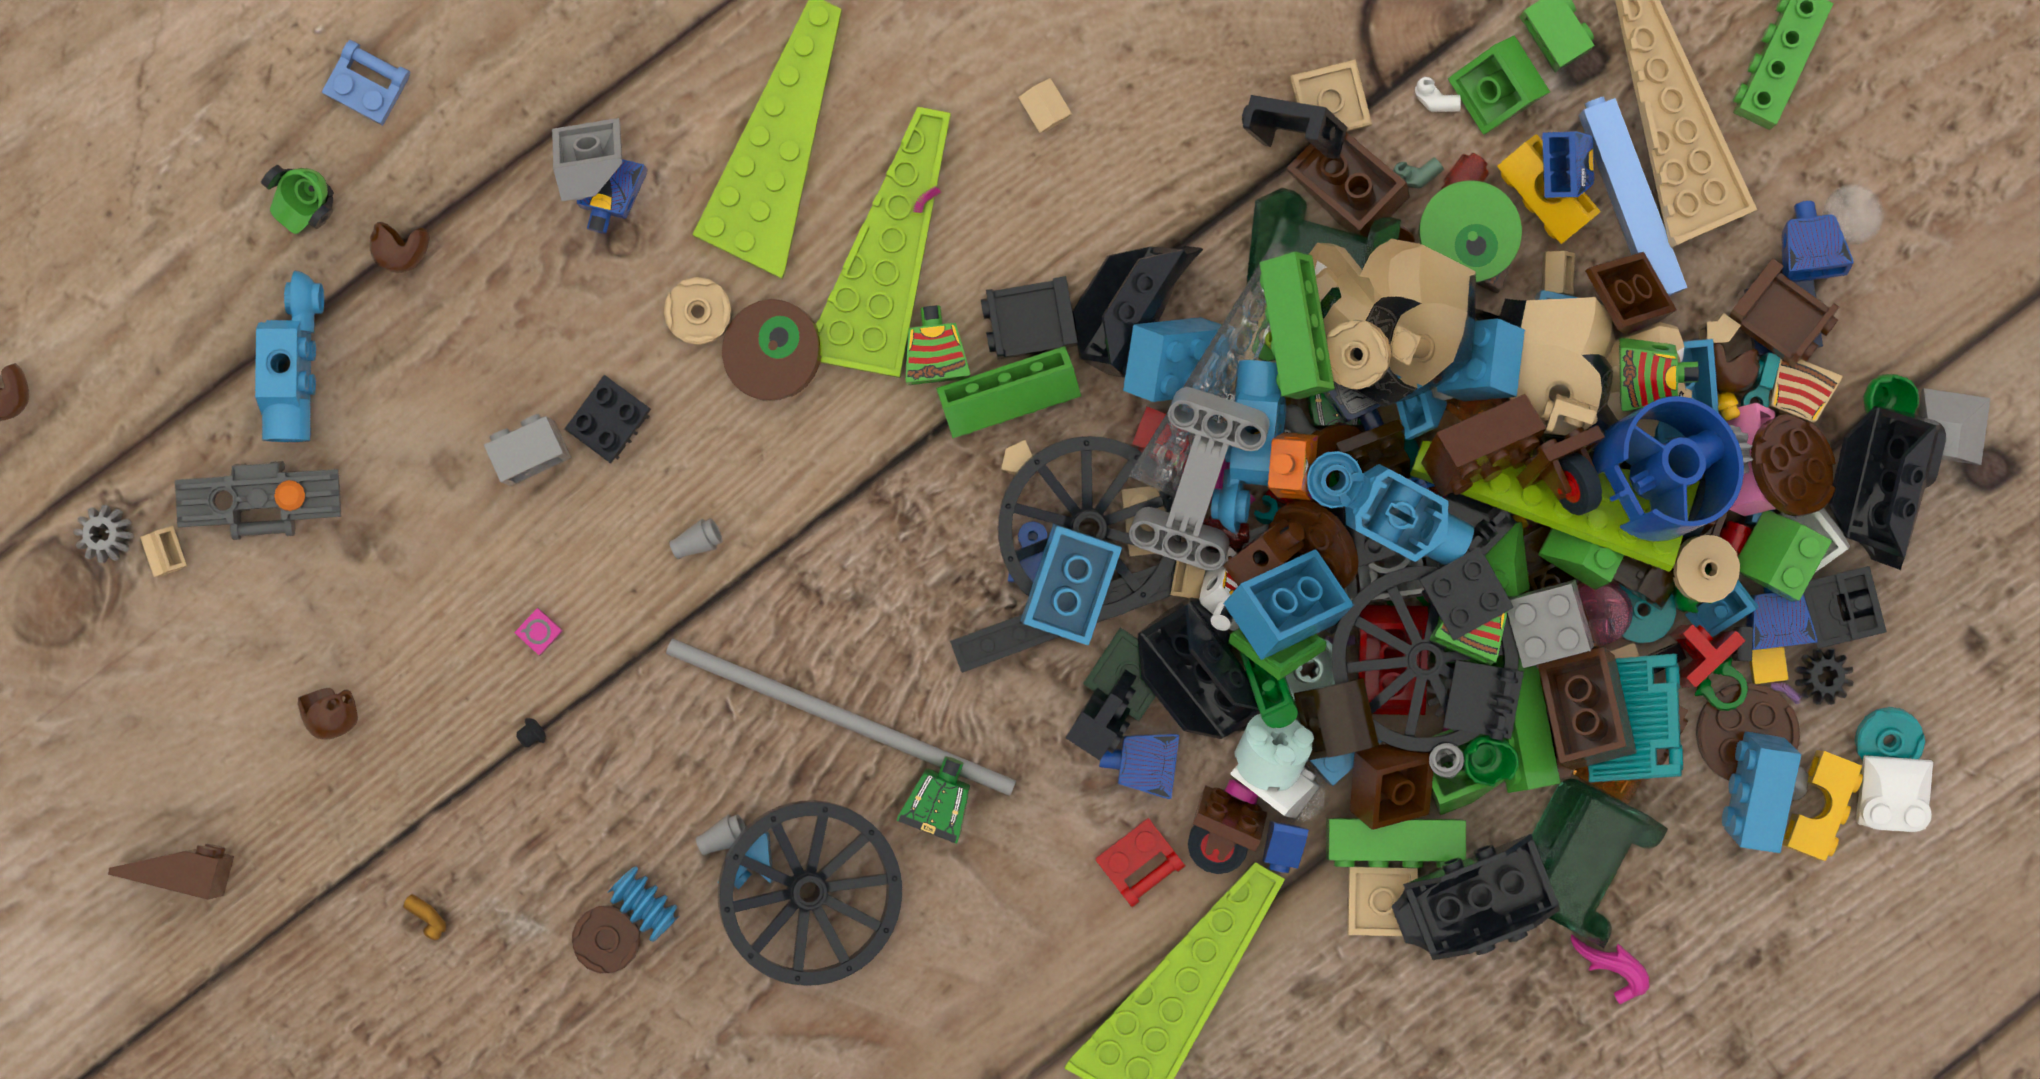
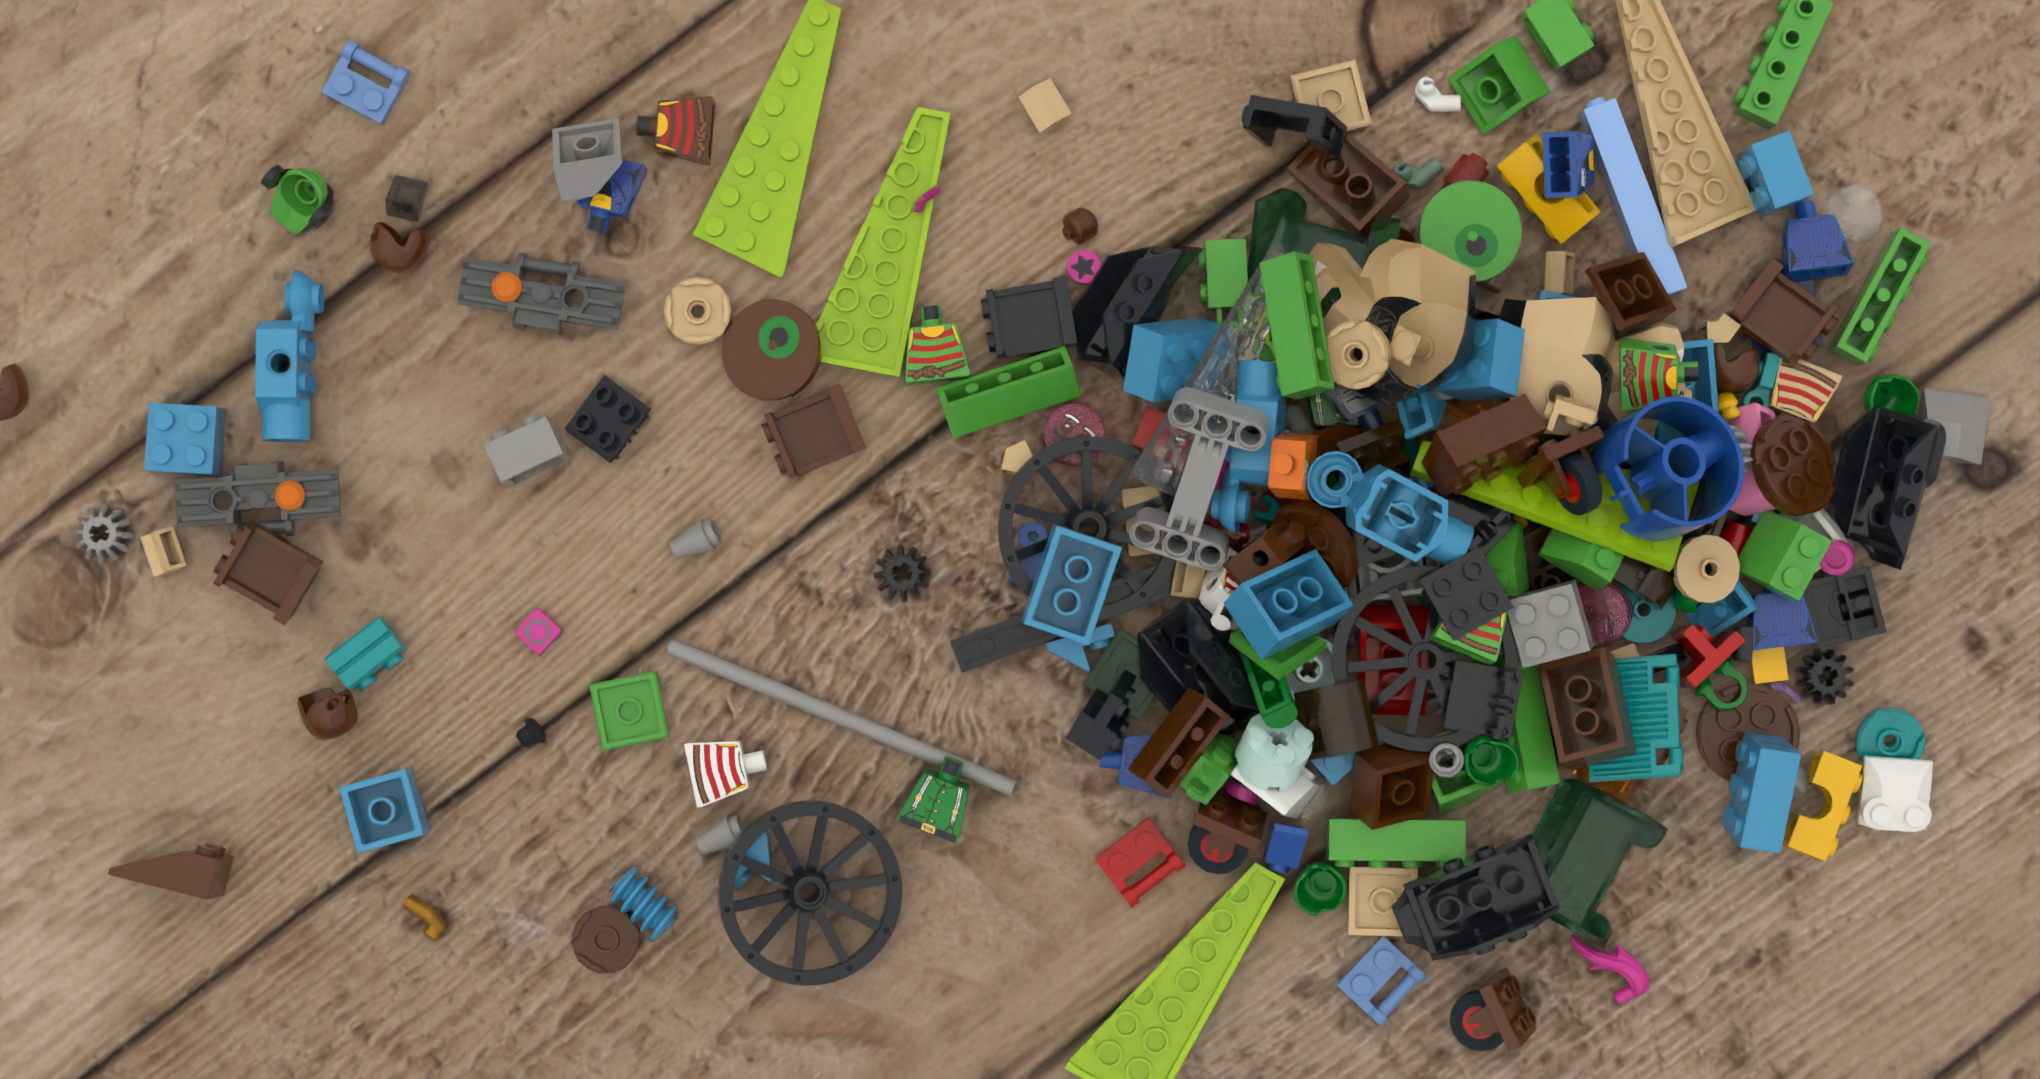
(184, 439): none -> dark azure brick
(268, 570): none -> reddish brown panel
(367, 654): none -> teal brick
(384, 810): none -> dark azure brick
(406, 198): none -> clear smoke slope
(540, 304): none -> dark grey piece
(629, 710): none -> bright green tile
(682, 128): none -> torso
(721, 769): none -> white torso
(813, 432): none -> reddish brown panel
(899, 563): none -> black gear
(1070, 422): none -> clear pink head
(1074, 652): none -> dark azure slope
(1080, 226): none -> reddish brown piece
(1083, 266): none -> dark pink tile
(1178, 742): none -> reddish brown brick
(1211, 769): none -> bright green hinge
(1224, 274): none -> bright green brick
(1319, 888): none -> green hair
(1372, 973): none -> medium blue plate
(1493, 1015): none -> reddish brown plate
(1774, 174): none -> dark azure brick
(1838, 558): none -> dark pink tile
(1879, 296): none -> bright green brick

